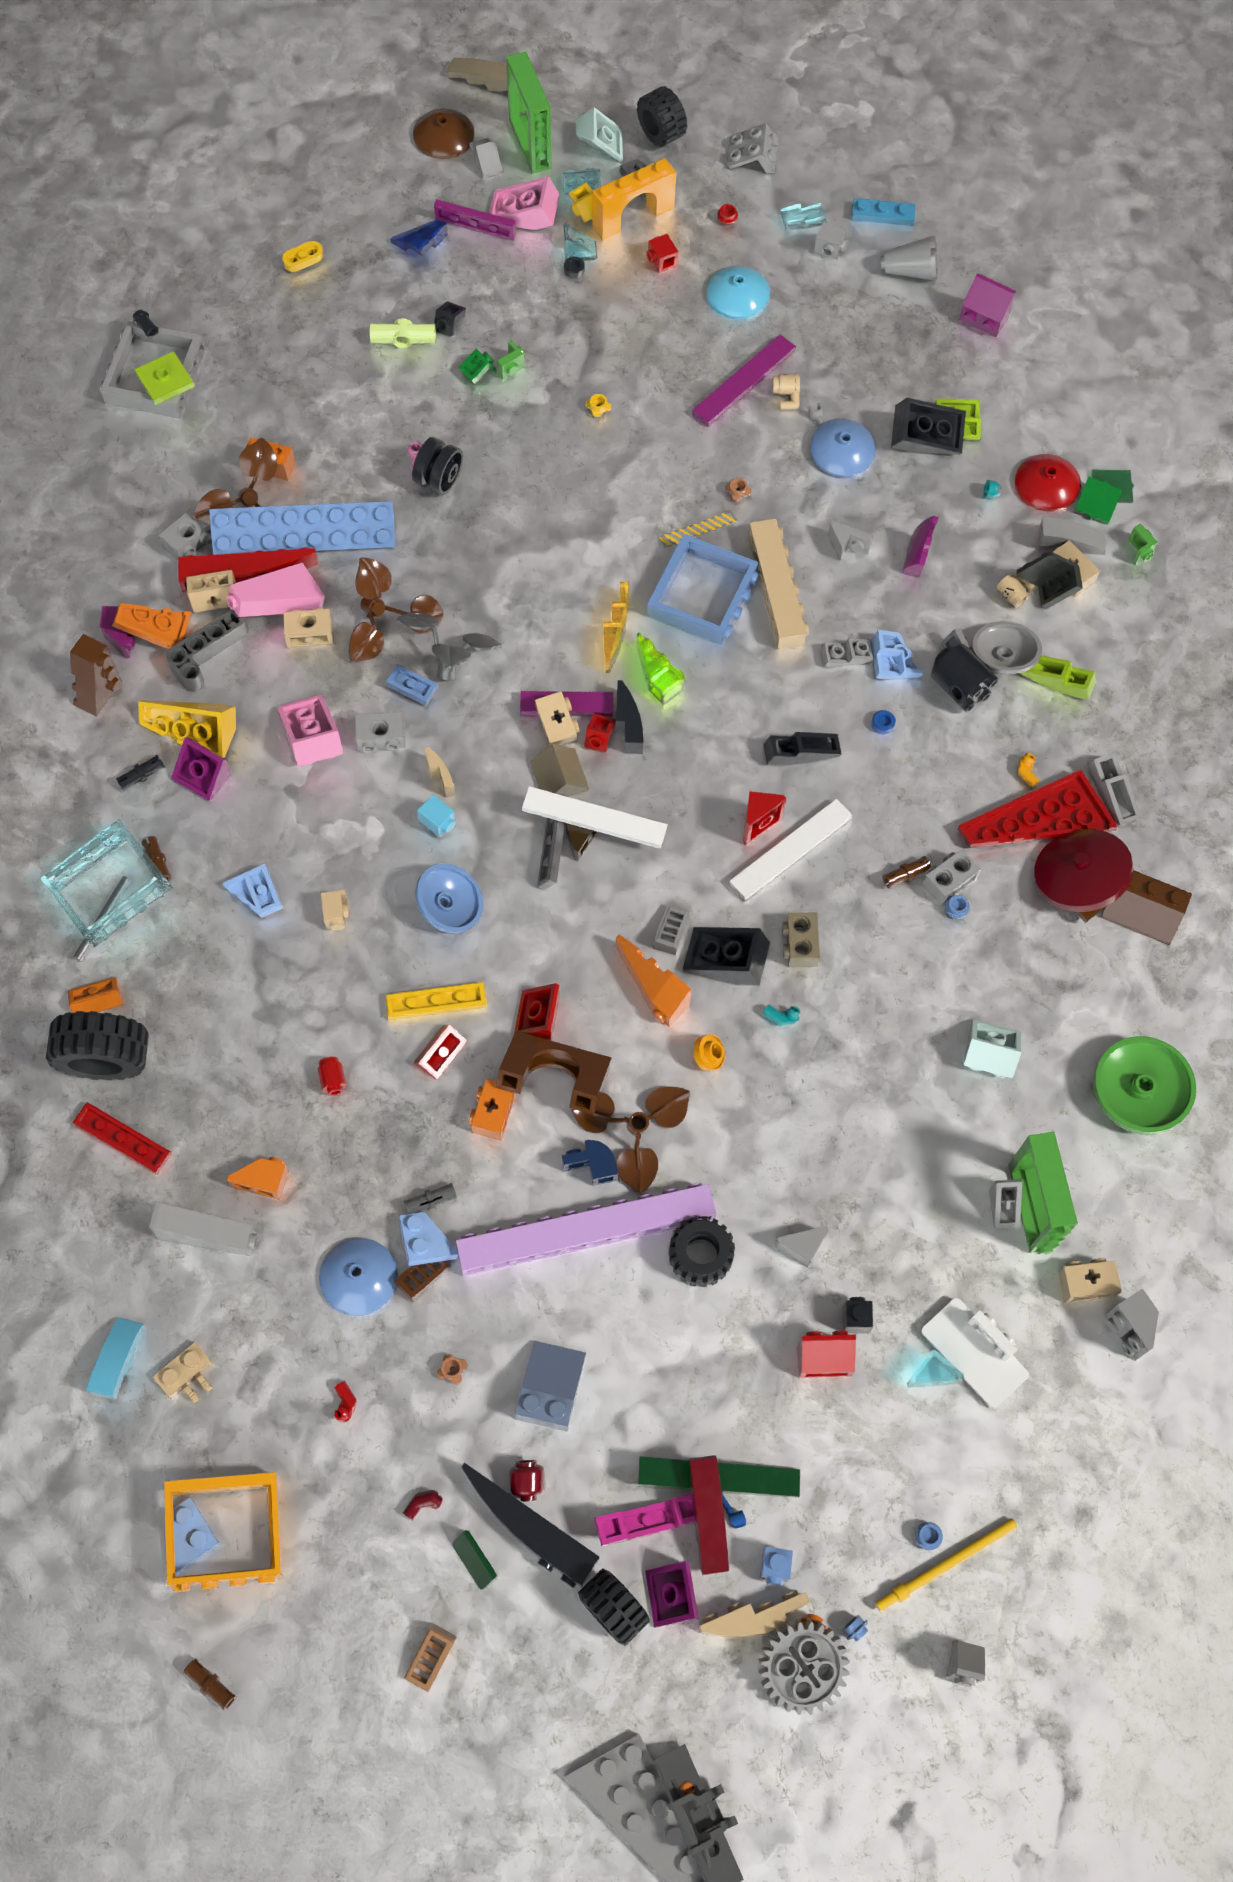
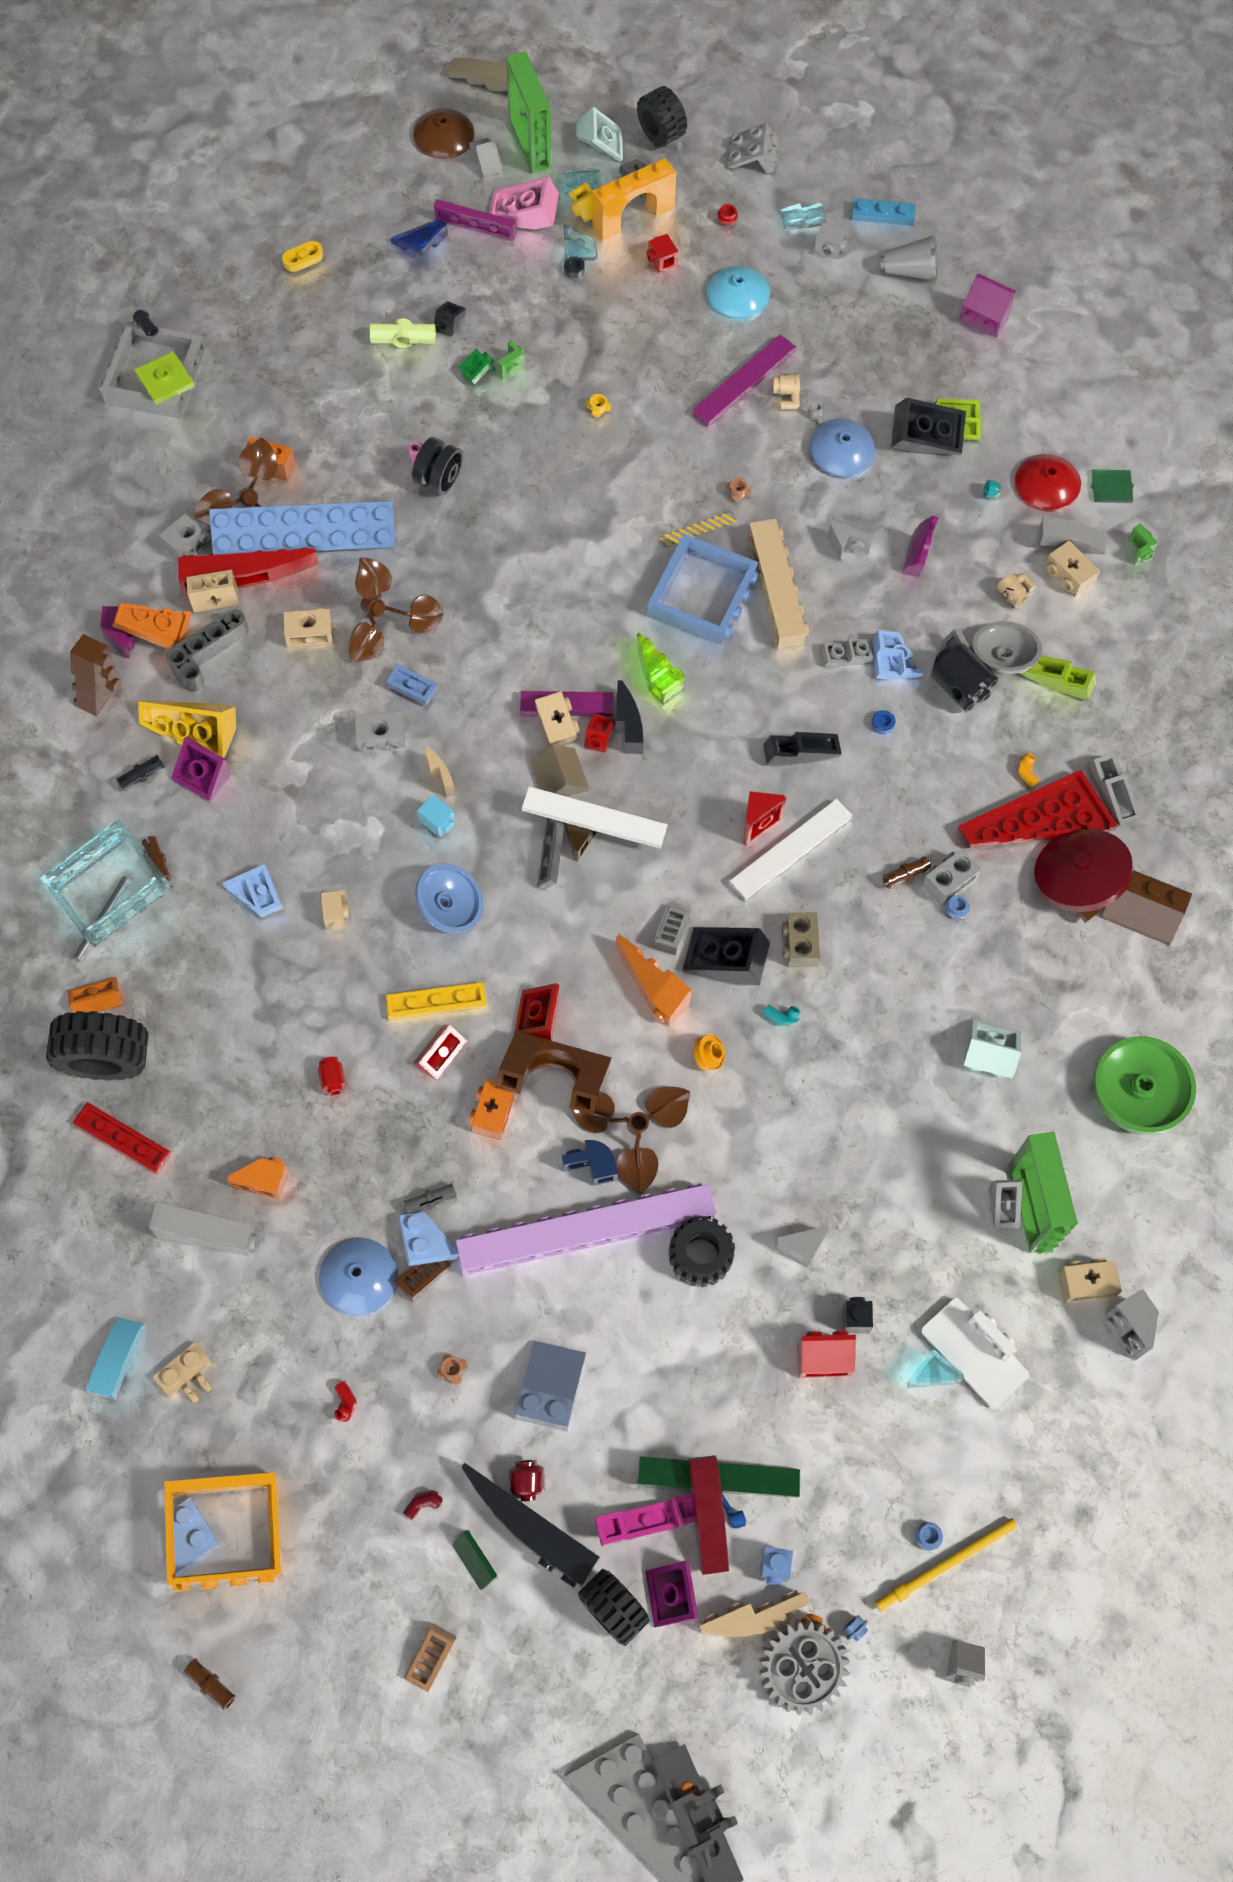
(276, 593): bright pink slope -> none
(310, 730): bright pink slope -> none
(448, 655): dark grey plant -> none
(615, 630): clear yellow slope -> none
(1054, 576): pearl dark grey bracket -> none
(1098, 500): green piece -> none

